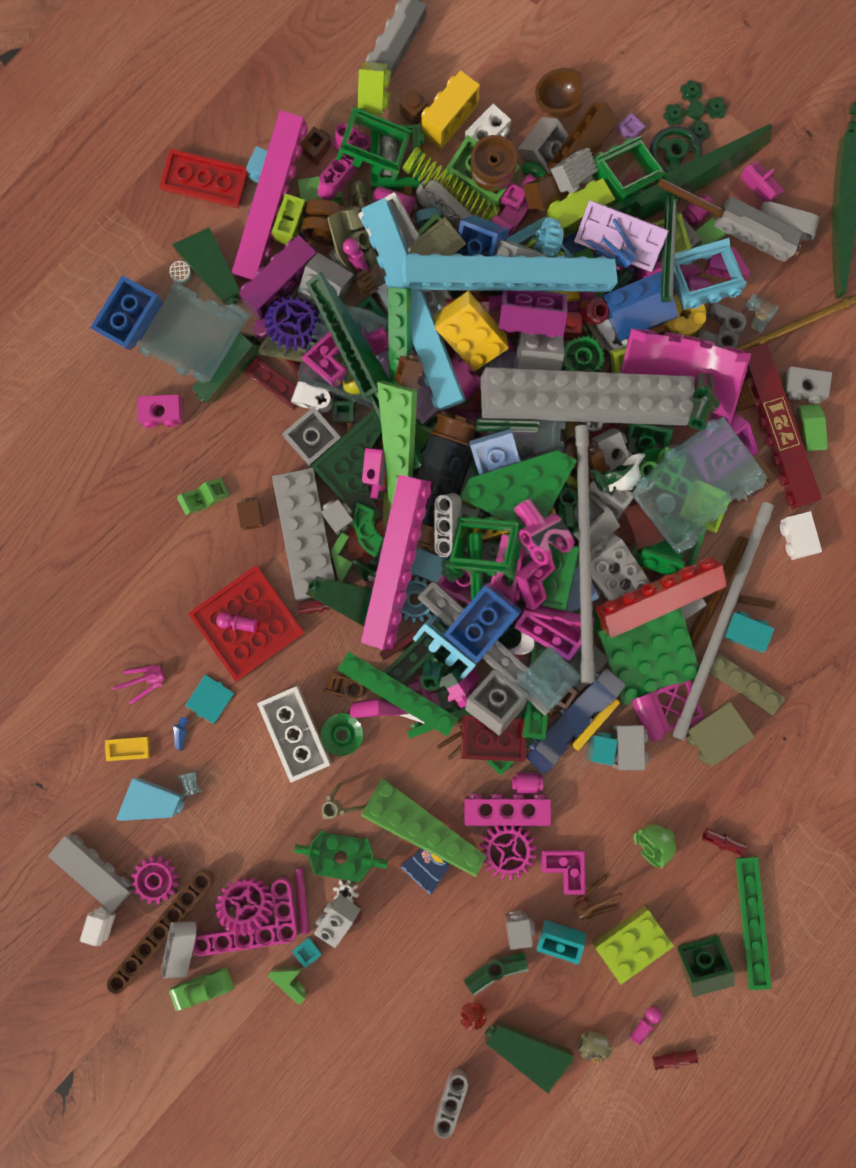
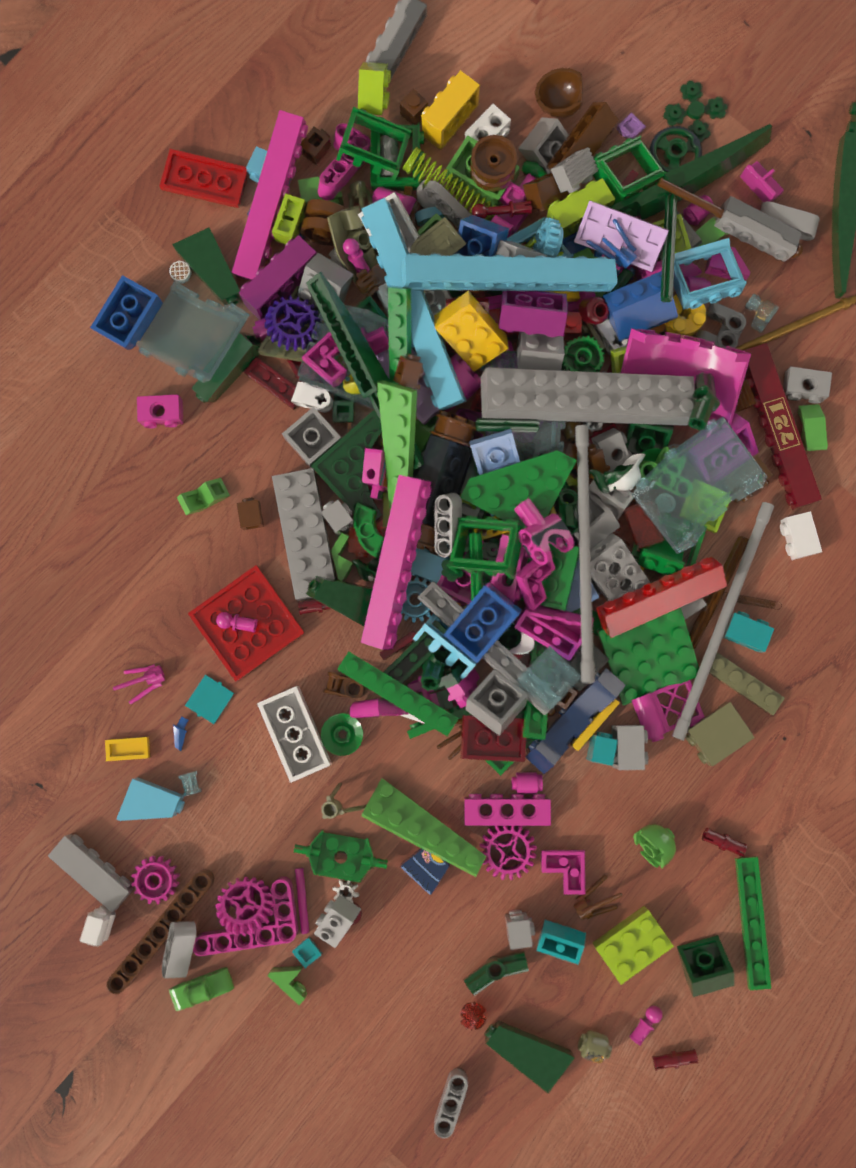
(512, 209): none -> dark red pin

